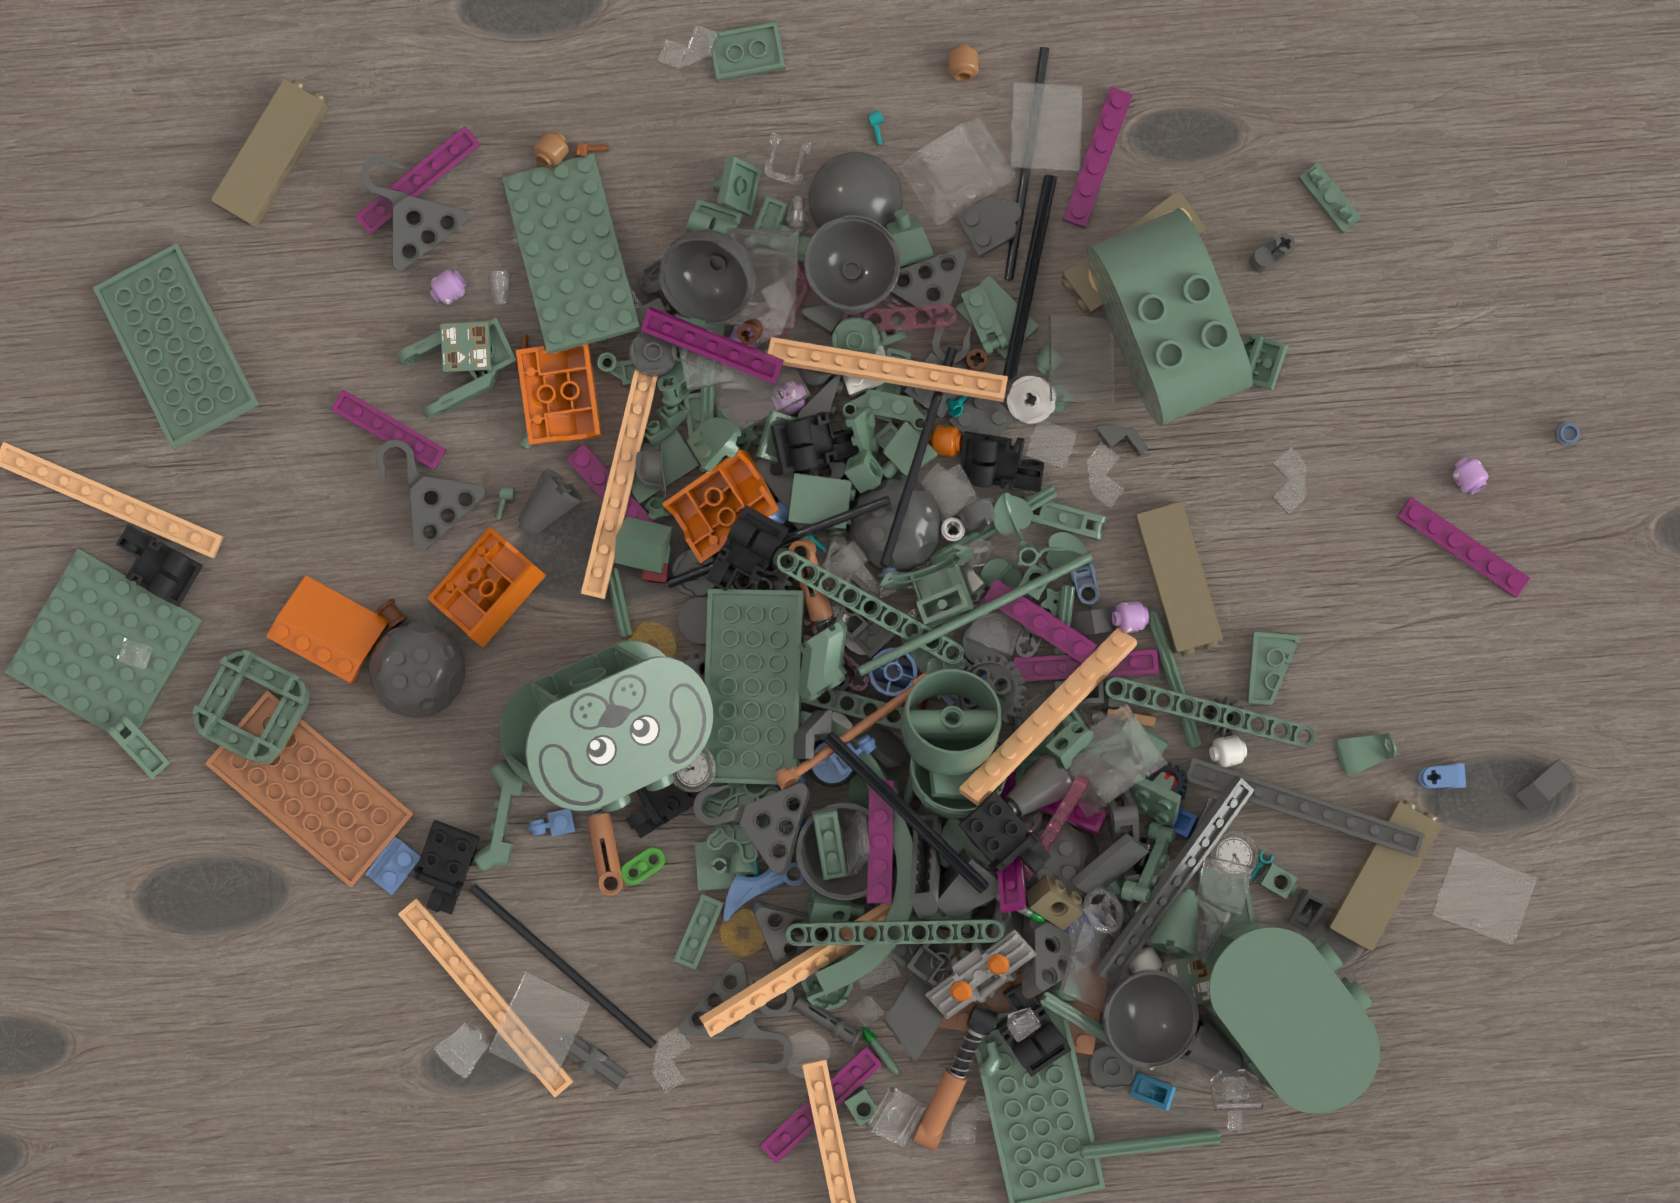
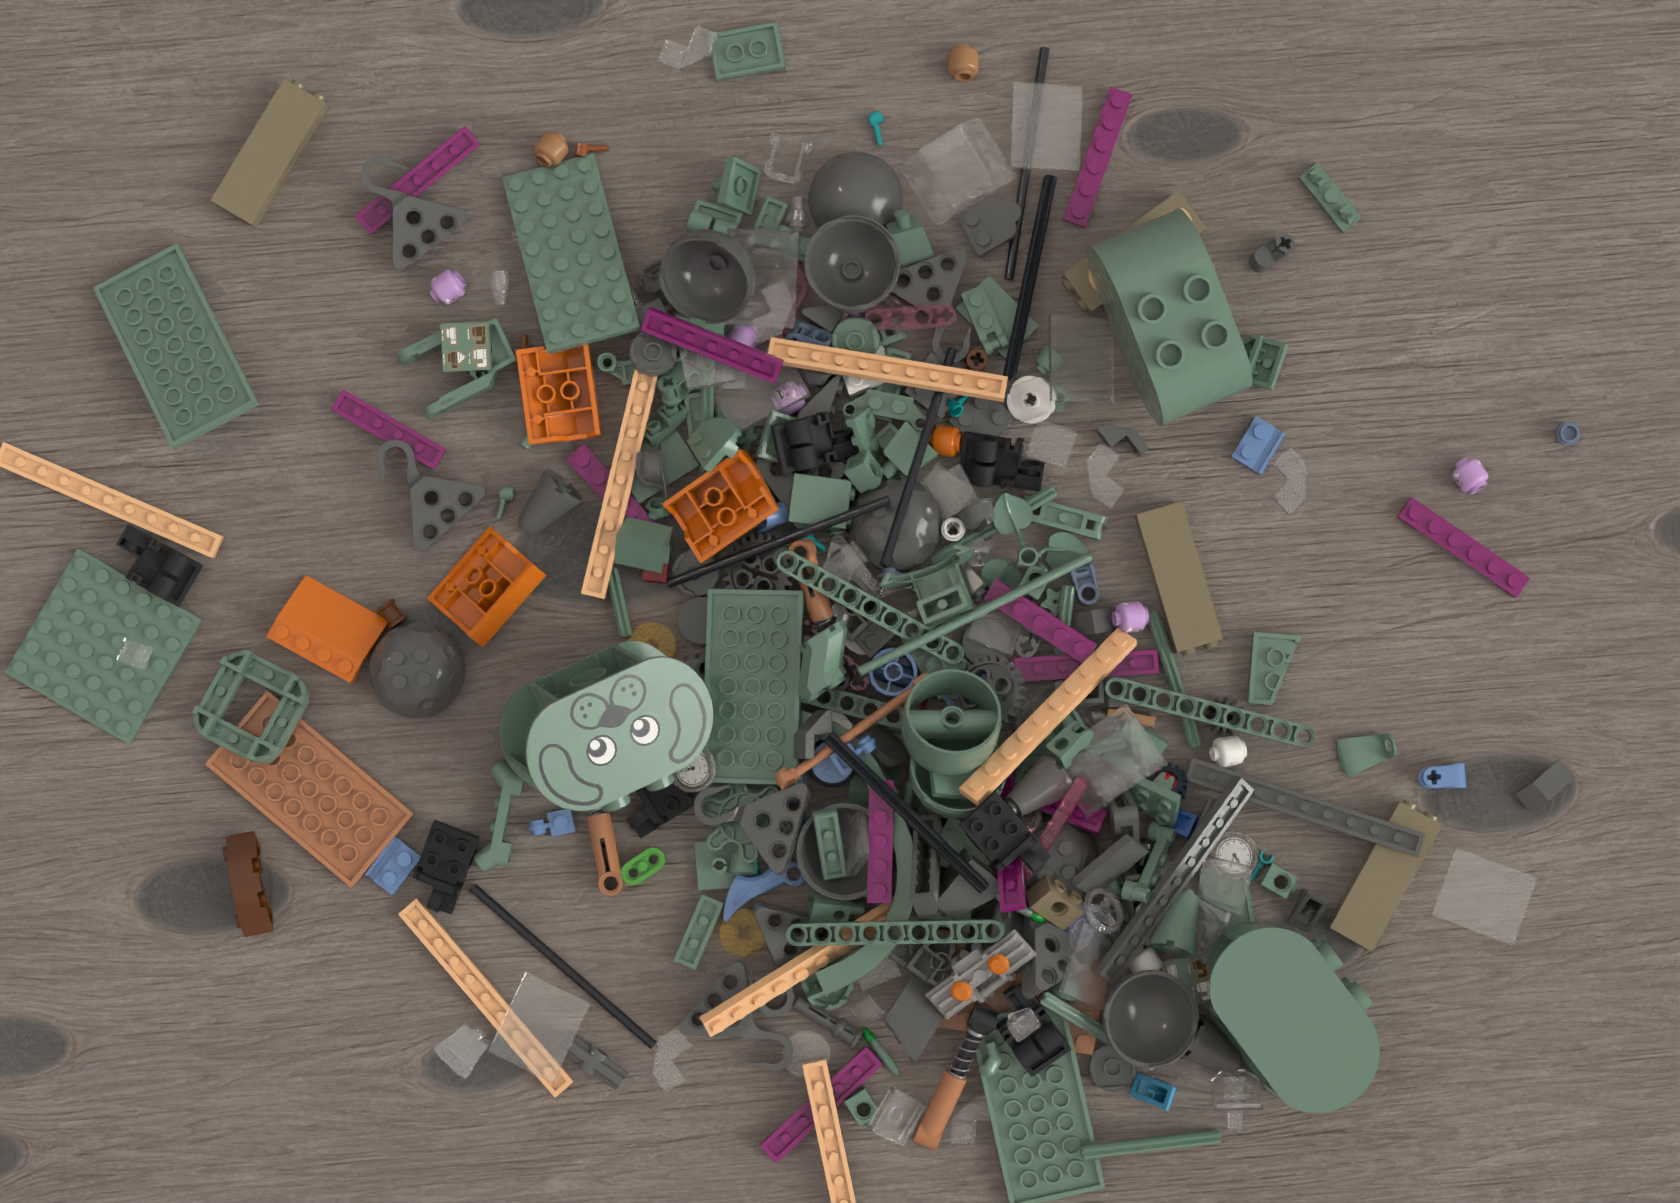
(138, 746): sand green plate -> none
(244, 870): none -> reddish brown brick
(747, 548): black plate -> none
(755, 327): reddish brown bush -> none
(810, 334): none -> sand blue piece
(1257, 445): none -> medium blue plate

